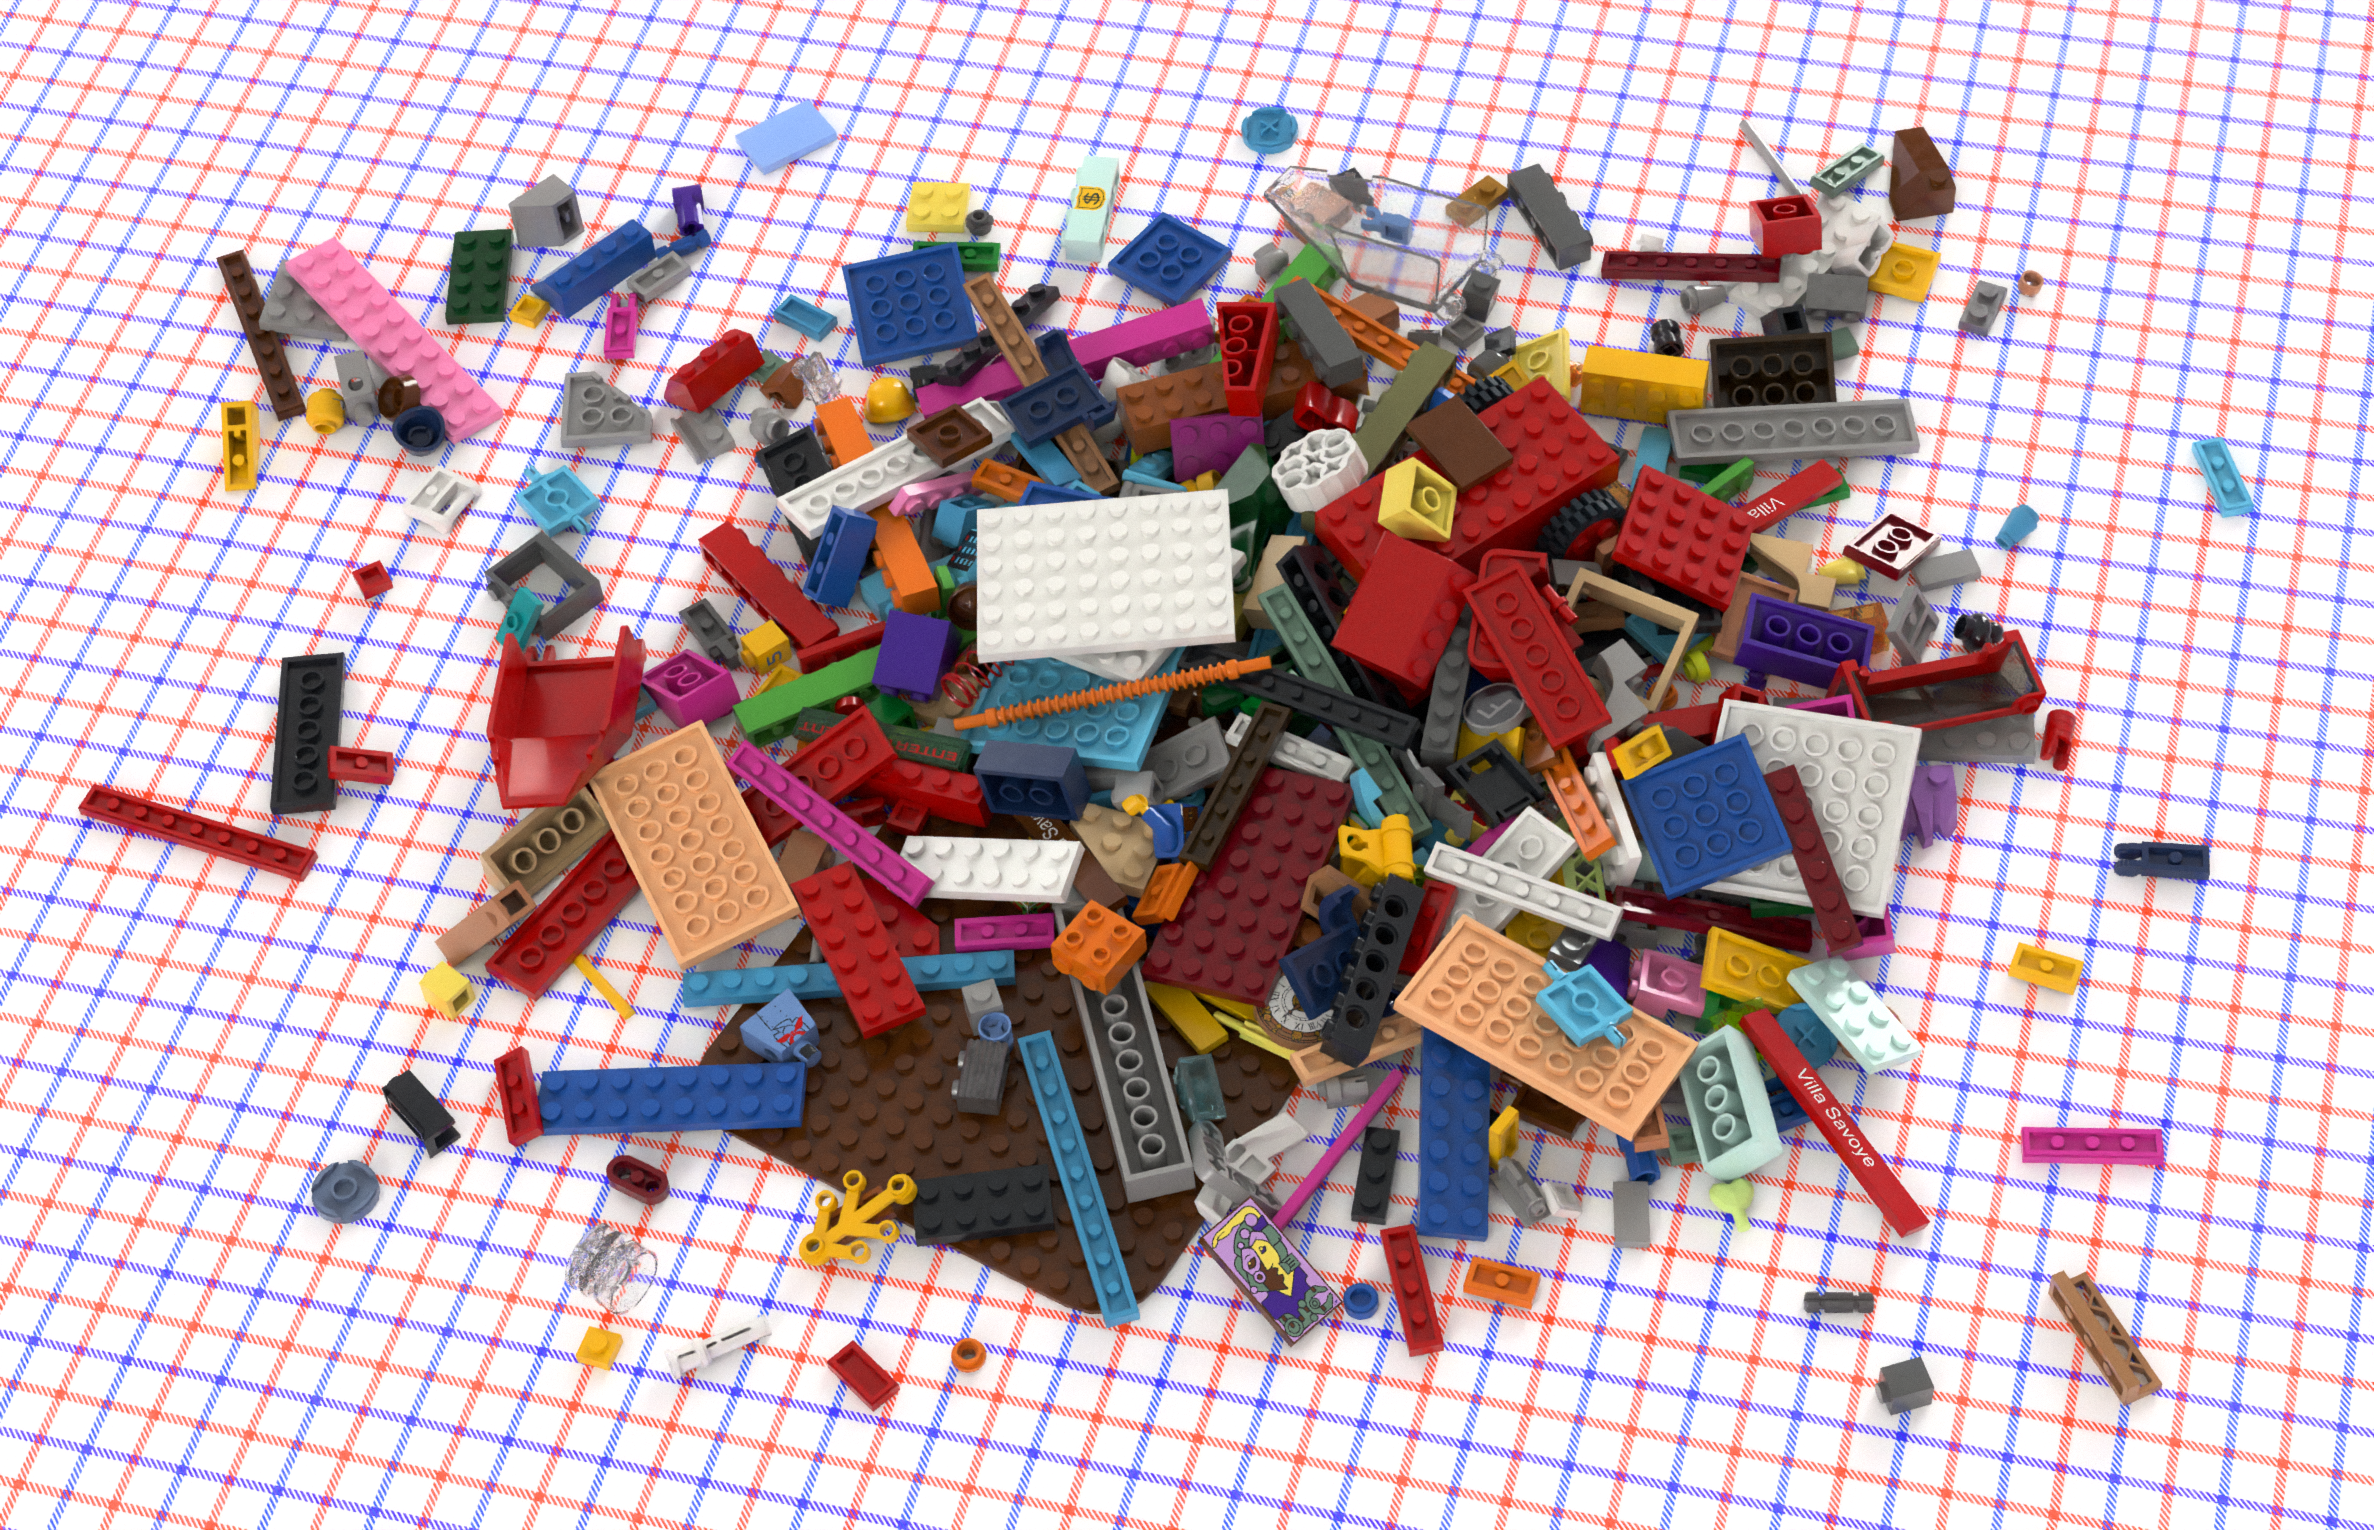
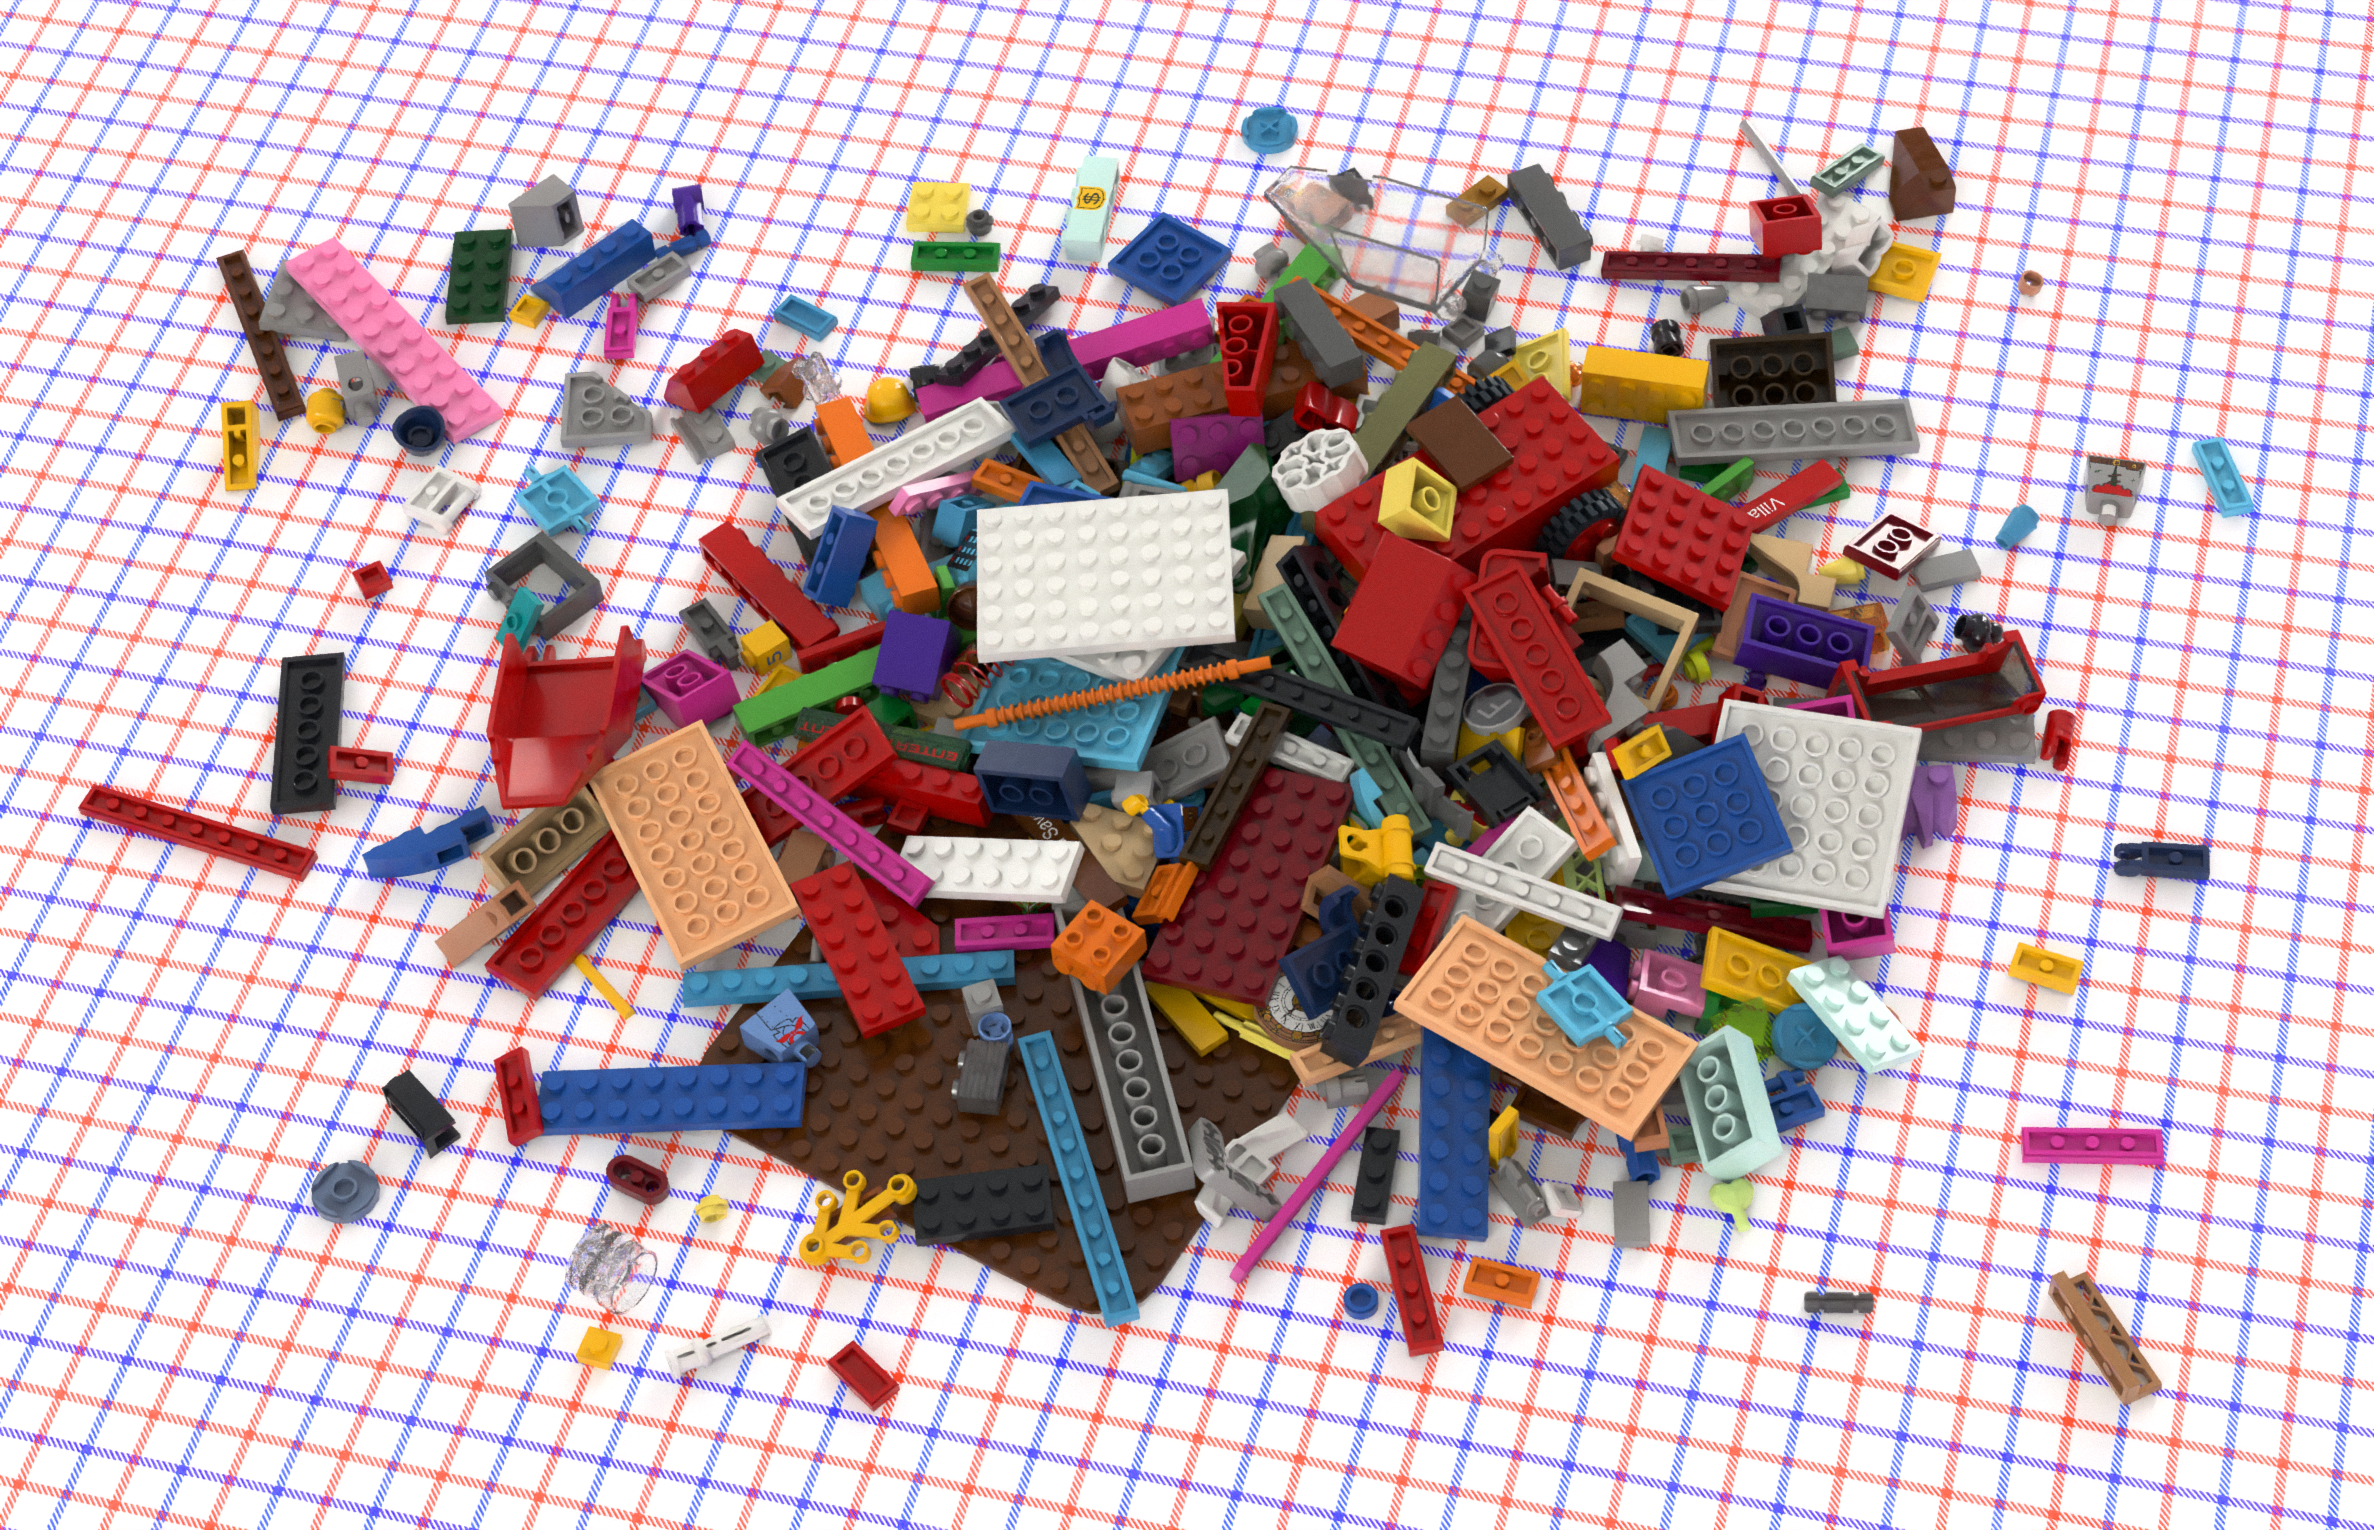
(398, 395): reddish brown hat -> none
(420, 853): none -> blue slope
(447, 990): light yellow brick -> none
(712, 1209): none -> light yellow plate
(786, 137): light blue tile -> none
(909, 304): blue plate -> none
(949, 435): reddish brown plate -> none
(965, 1347): orange plate -> none
(1198, 1088): clear light blue slope -> none
(1270, 1271): tile -> none
(1391, 226): medium blue plate -> none
(1814, 861): dark red plate -> none
(1834, 1123): red tile -> none
(1904, 1386): dark grey brick -> none
(1982, 308): flat silver plate -> none
(2112, 487): none -> light grey torso

